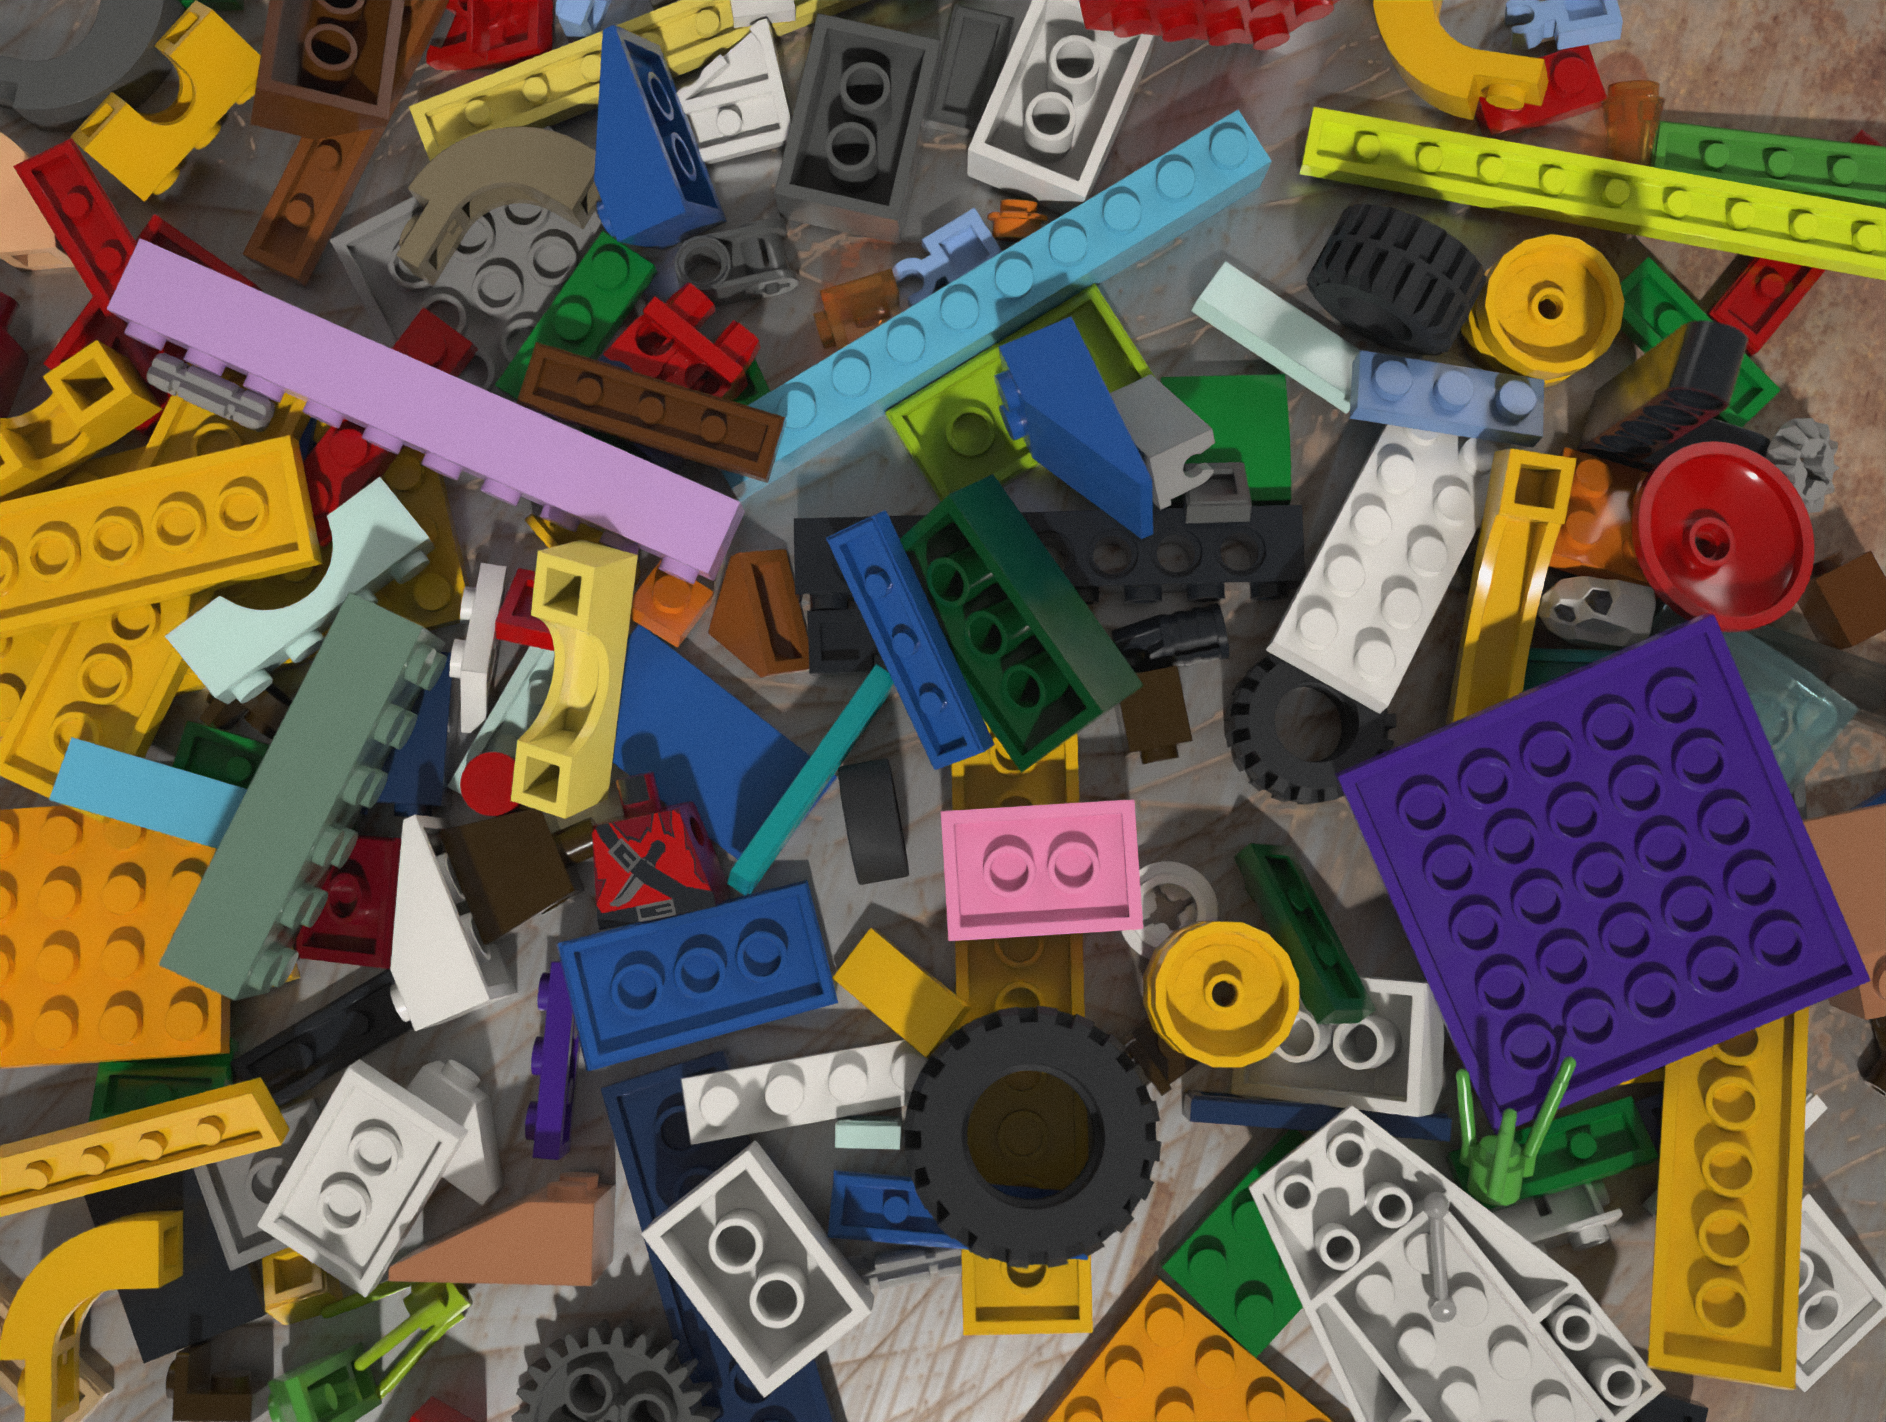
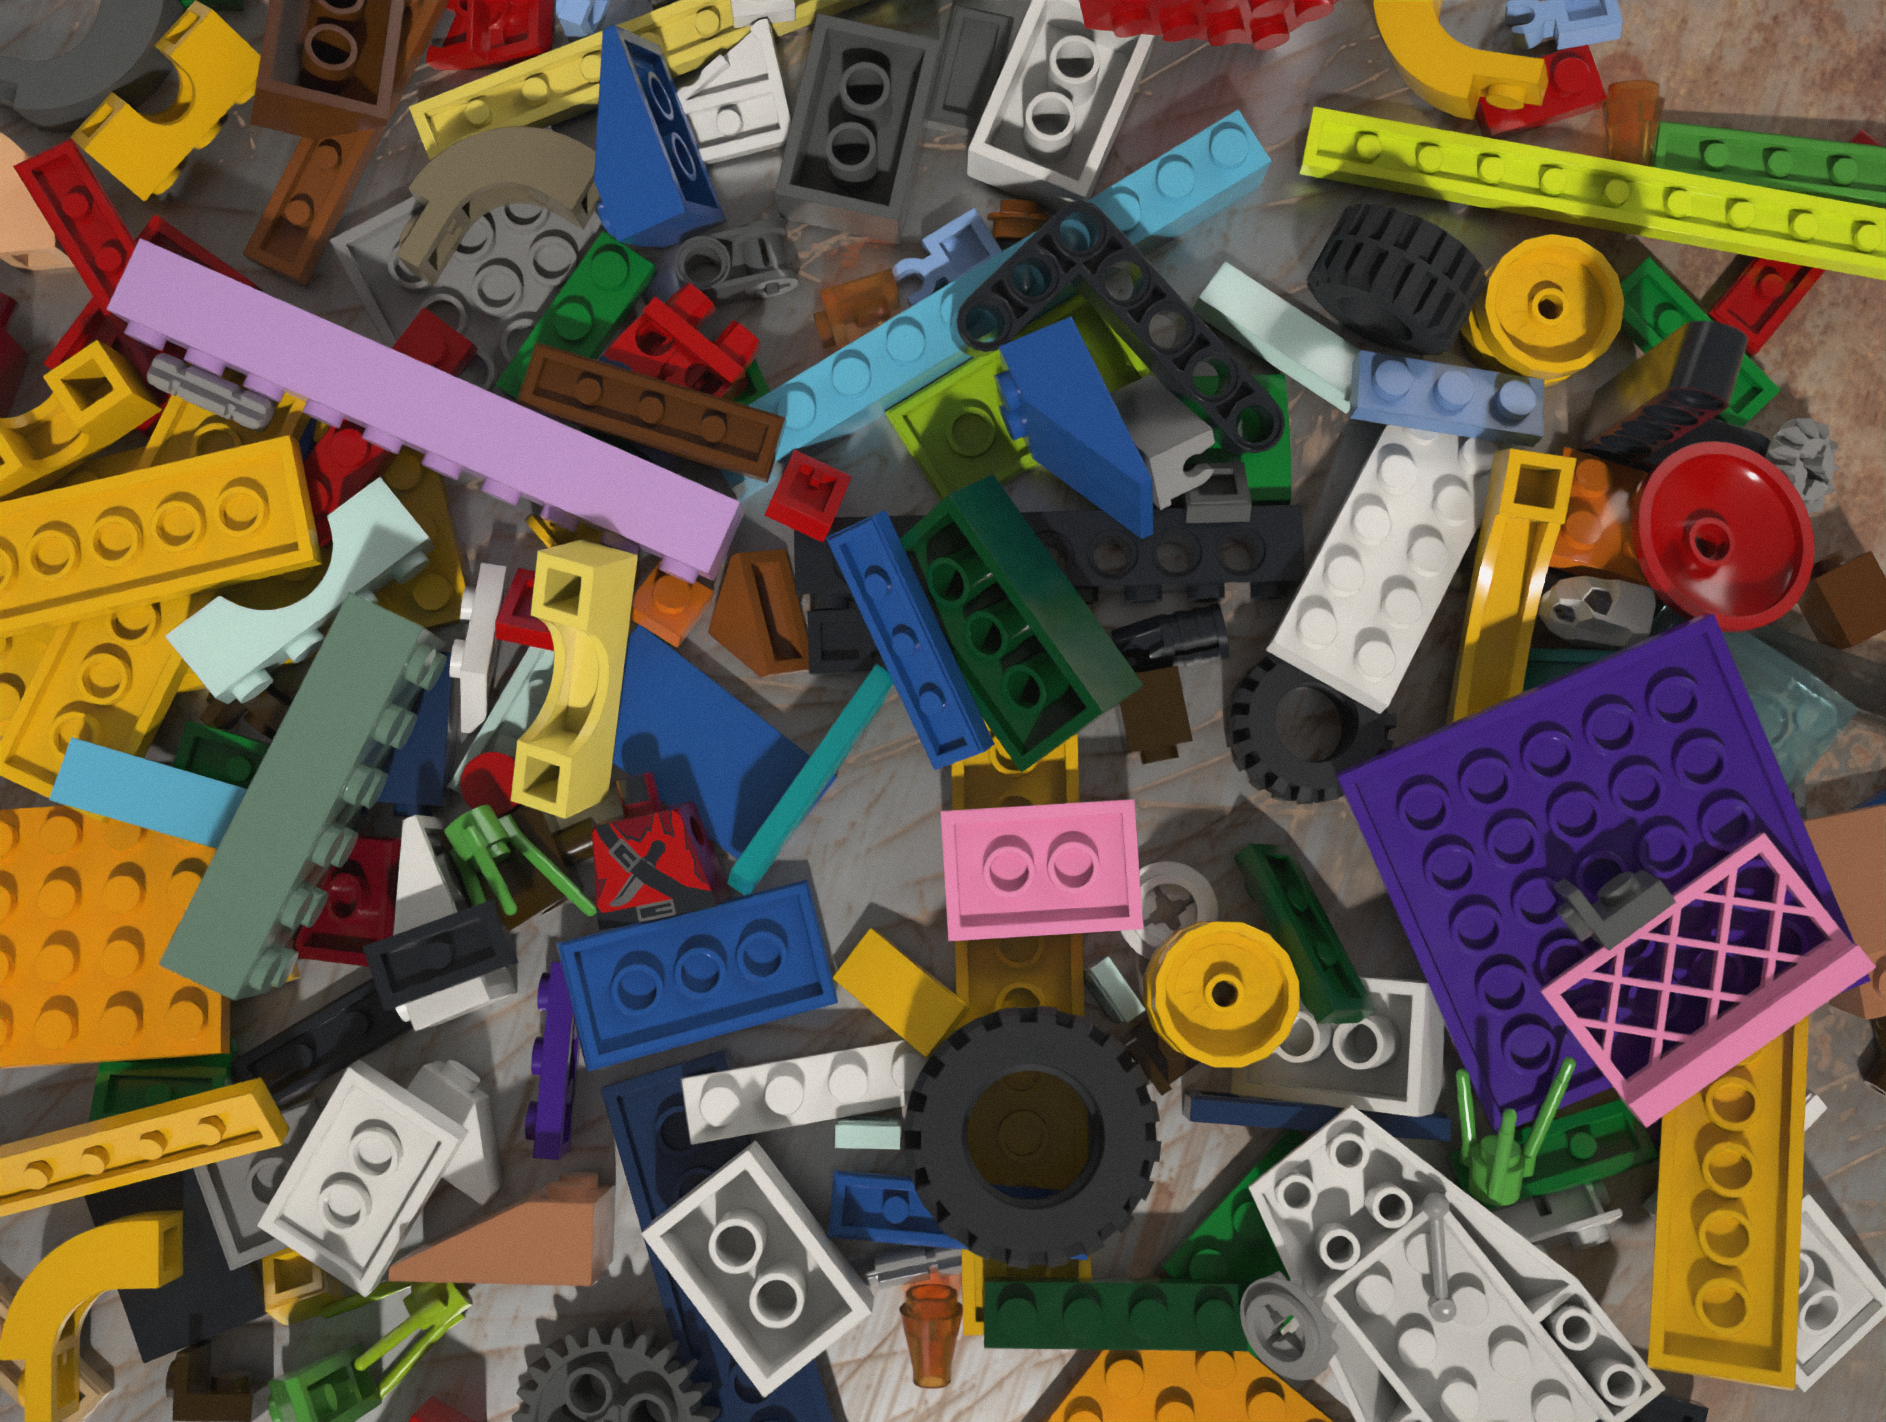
(440, 954): none -> black plate
(480, 845): none -> bright green plant
(808, 496): none -> red bracket
(873, 821): black tyre -> none
(931, 1330): none -> clear orange cone
(1111, 991): none -> light aqua tile
(1113, 1314): none -> dark green plate
(1128, 318): none -> black beam
(1294, 1354): none -> light grey gear
(1622, 907): none -> dark grey bracket
(1740, 1028): none -> bright pink fence

